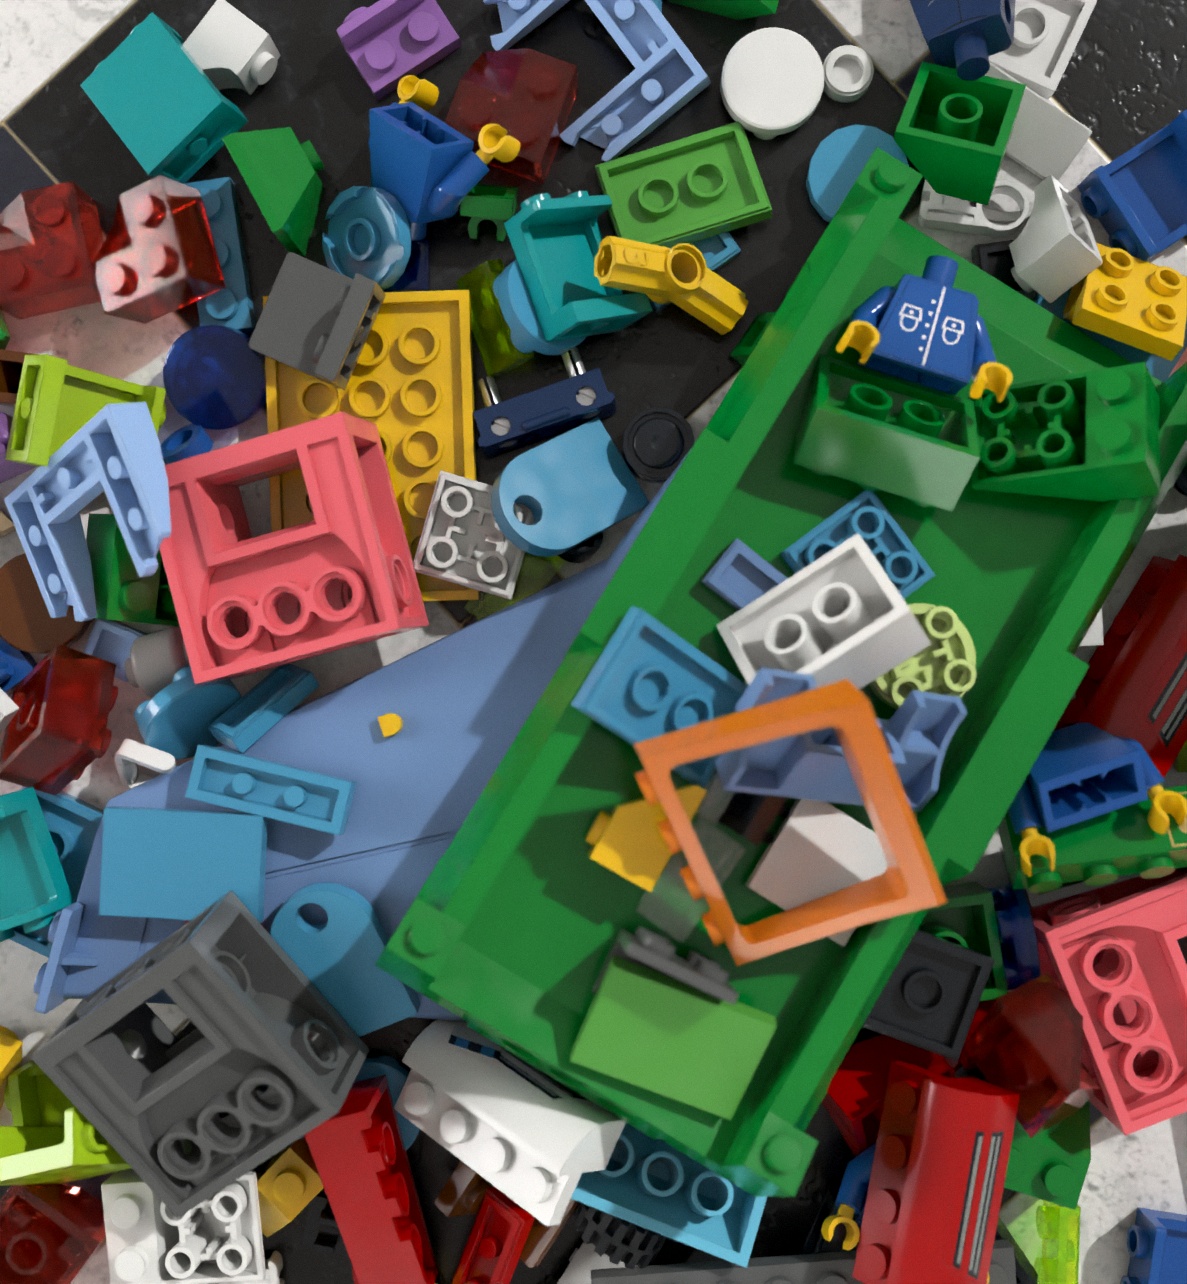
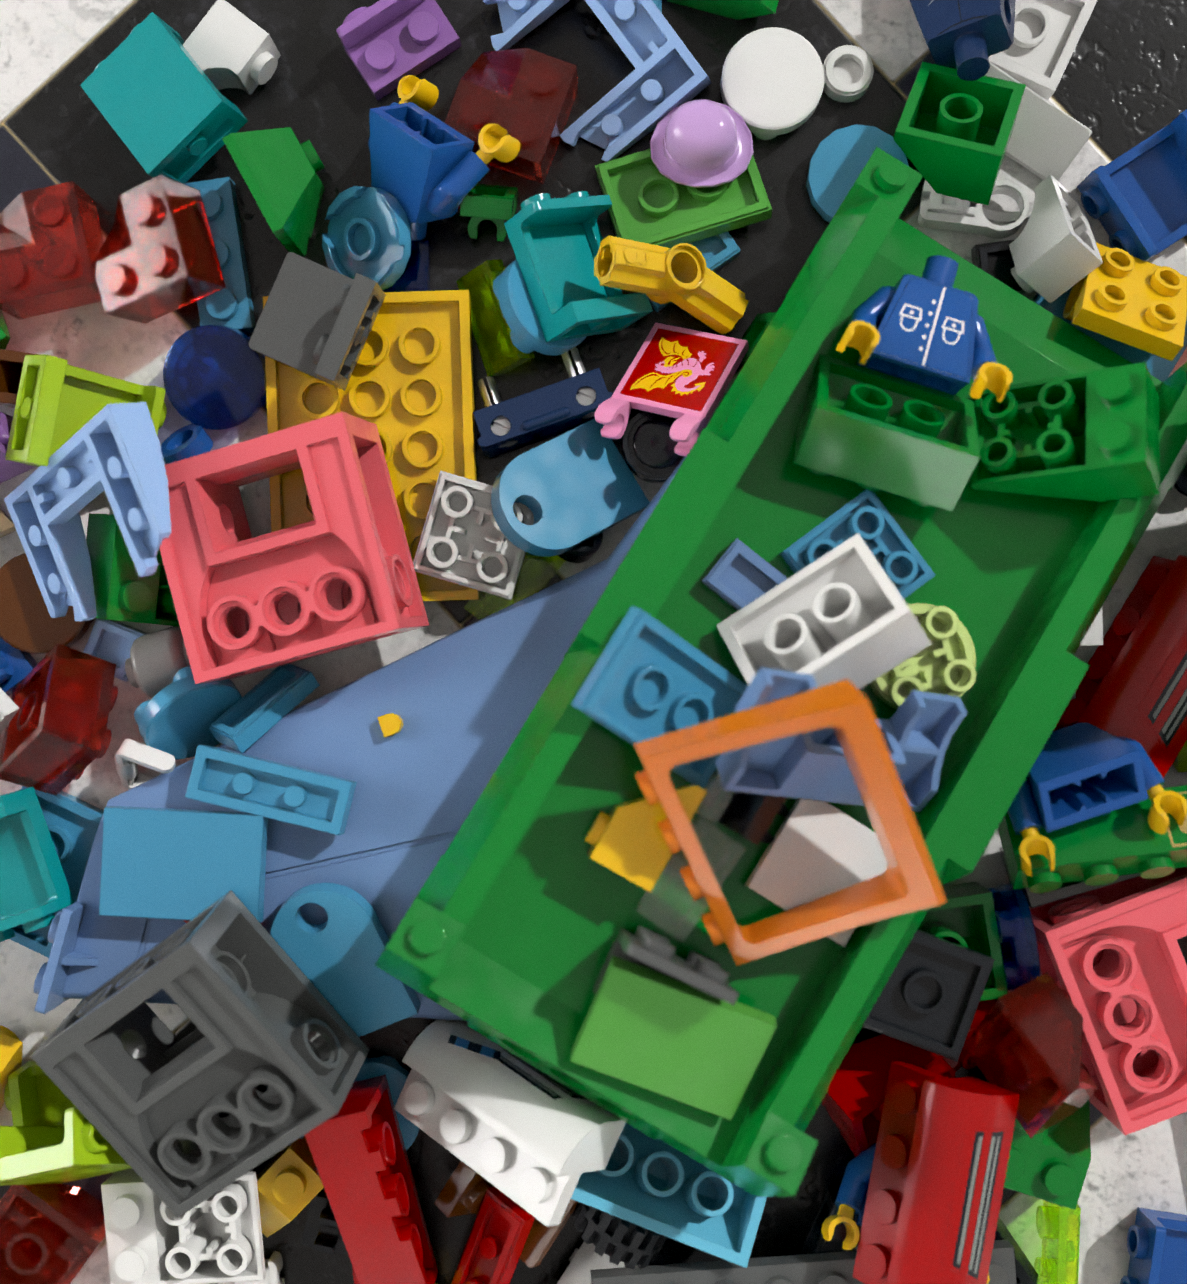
(674, 376): none -> flag
(701, 144): none -> lavender hat

